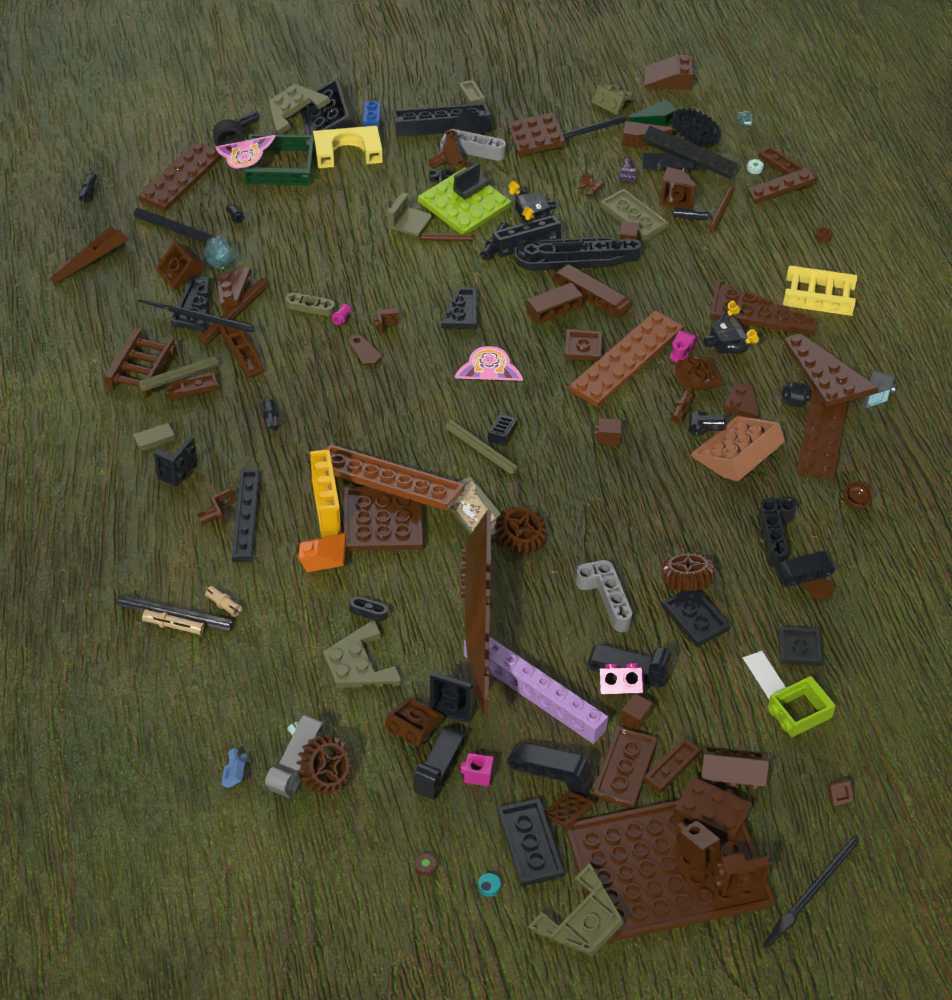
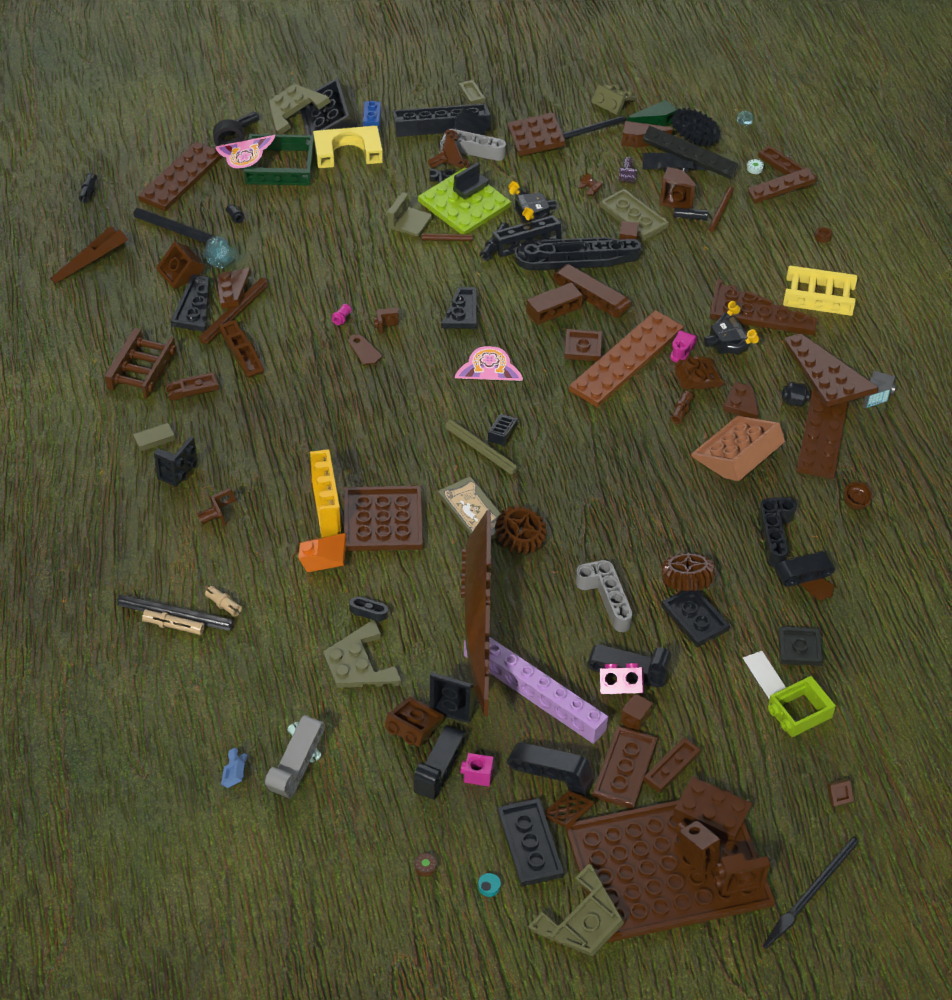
(178, 373): olive axle -> none
(202, 316): black piece -> none
(245, 516): black tile -> none
(270, 414): black axle -> none
(316, 761): reddish brown gear -> none
(325, 308): olive beam -> none
(394, 478): dark orange plate -> none
(608, 431): reddish brown brick -> none
(670, 73): reddish brown slope -> none
(700, 422): black piece -> none
(734, 767): reddish brown slope -> none

